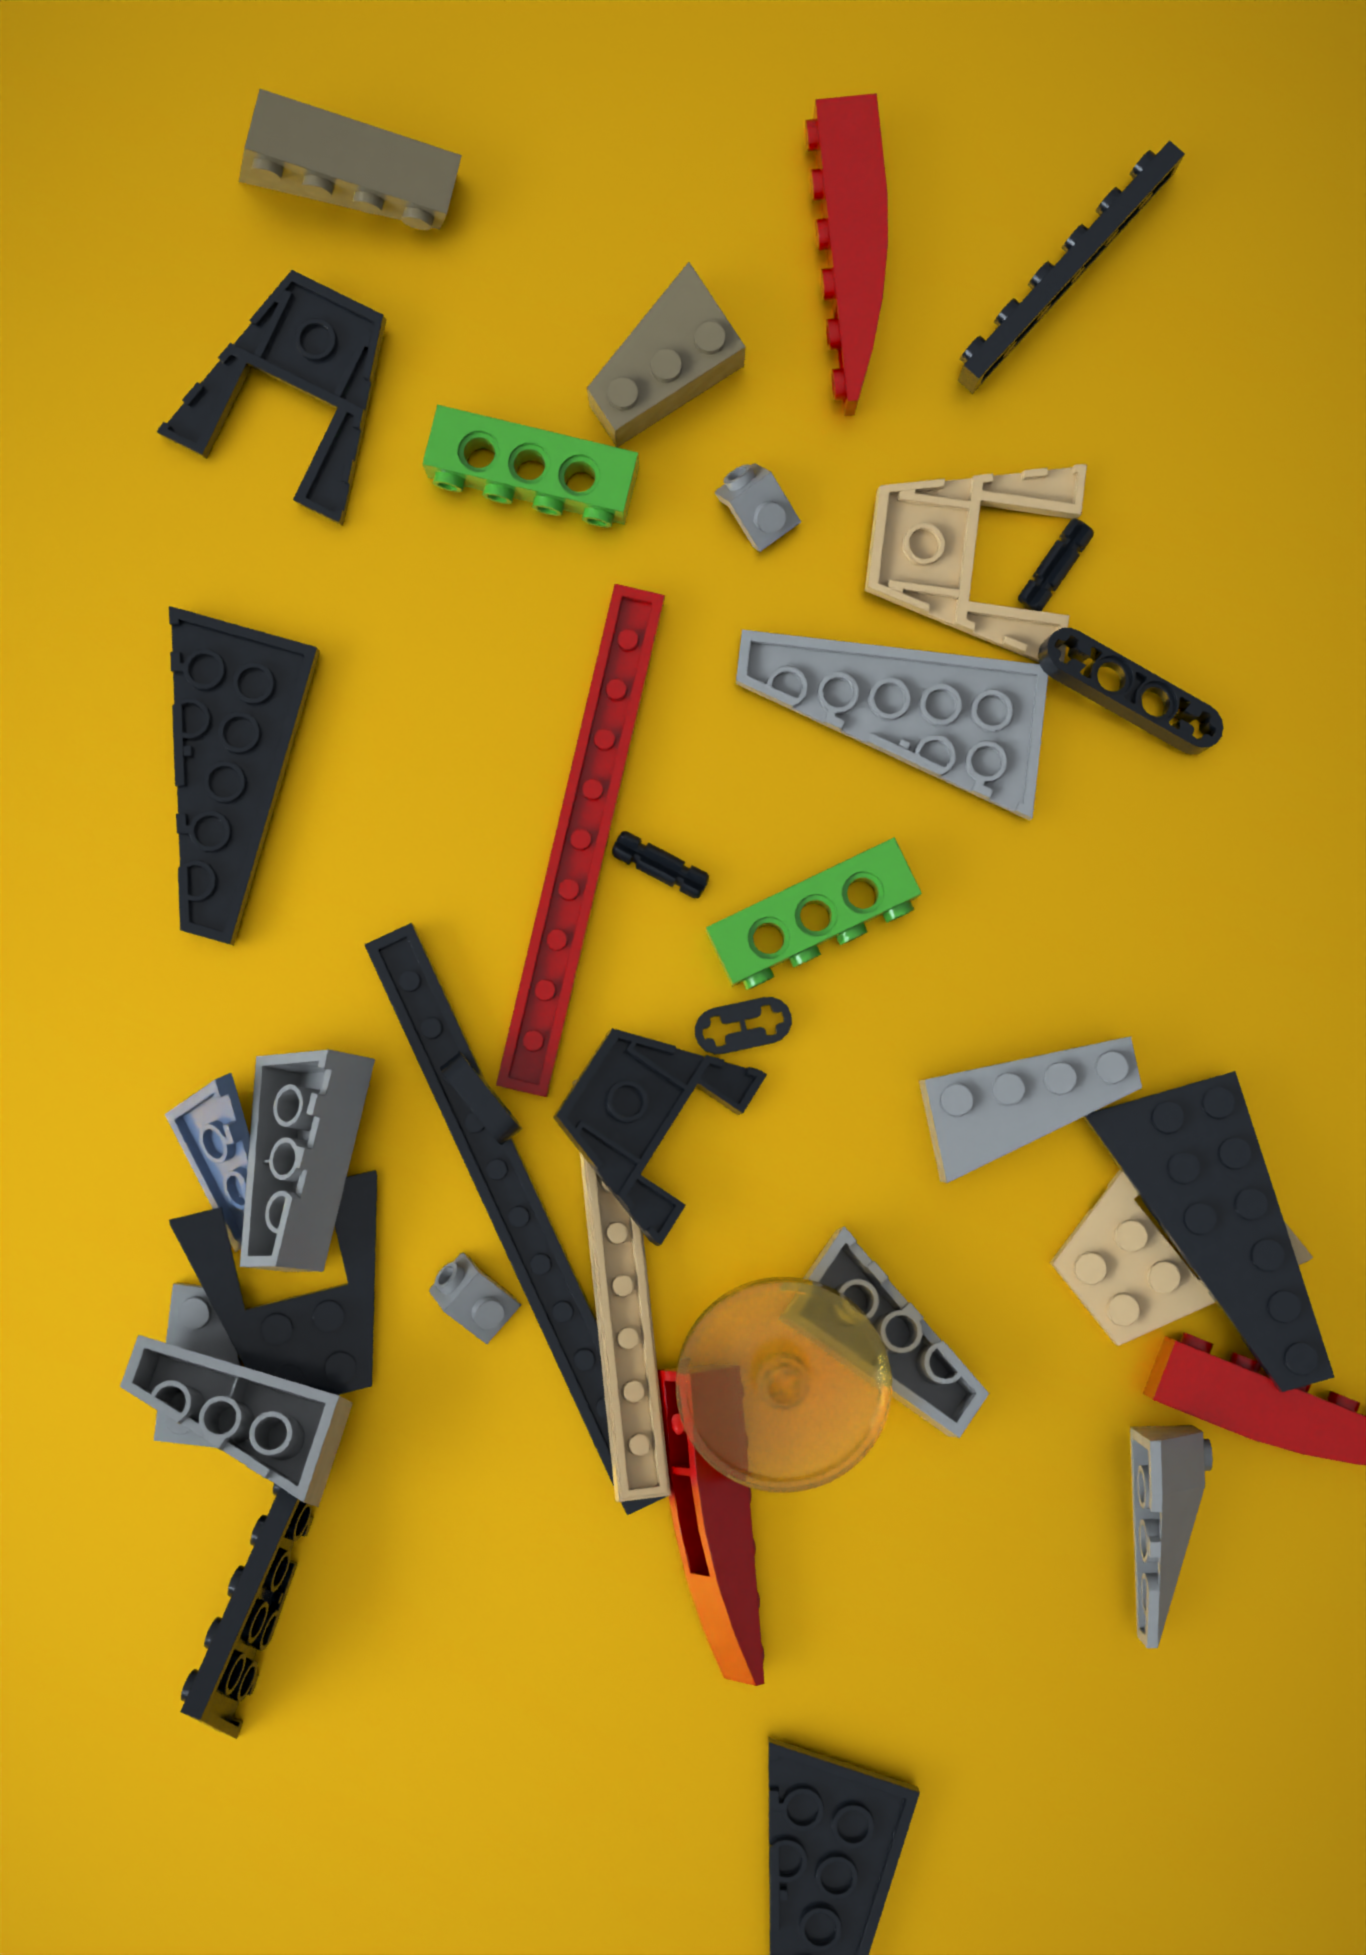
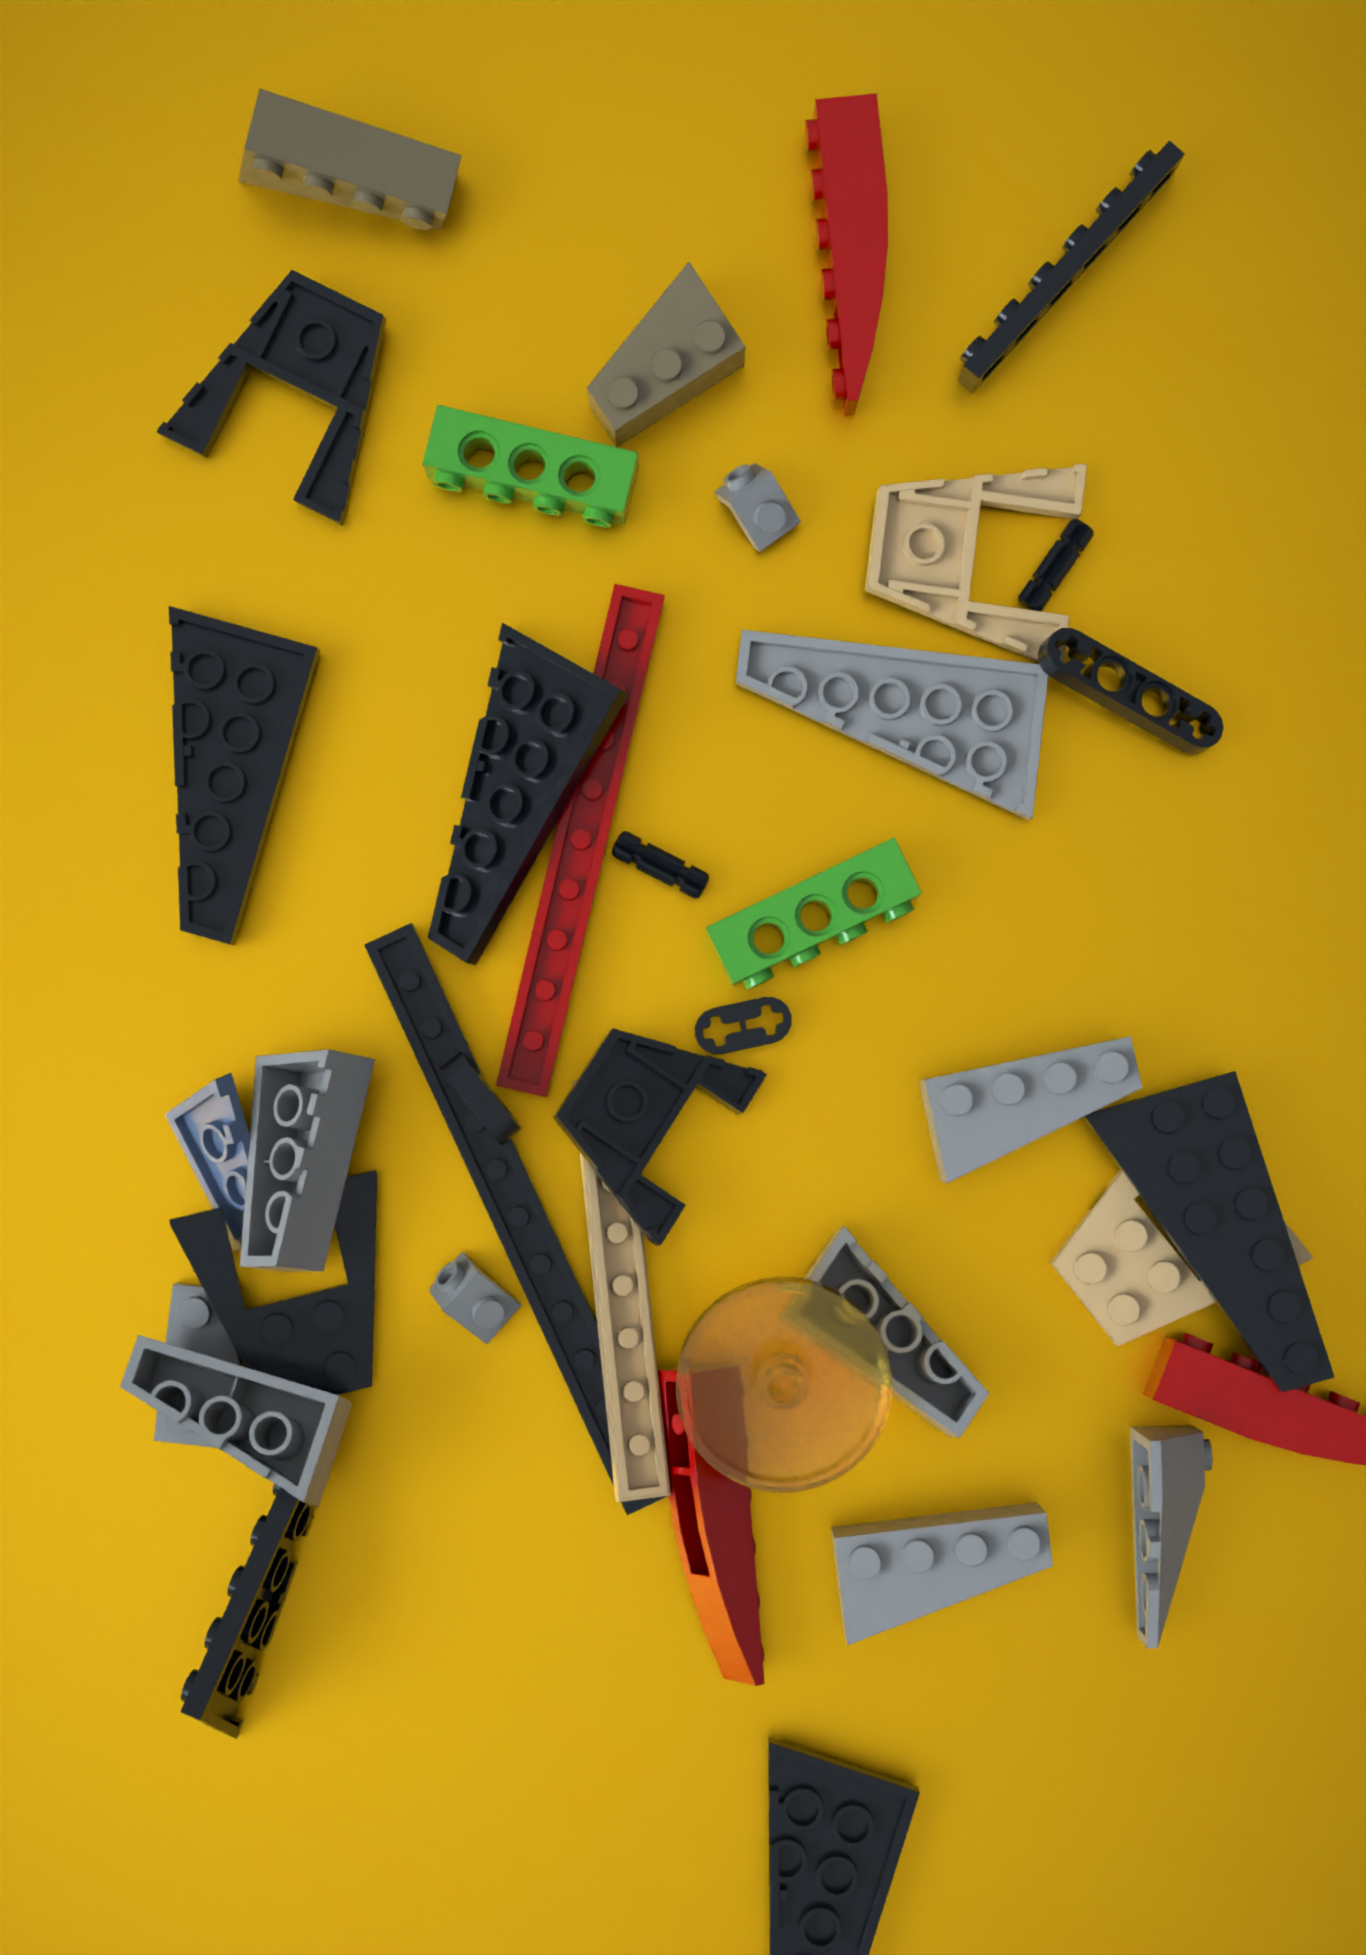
(521, 773): none -> black wing
(929, 1562): none -> light grey wedge

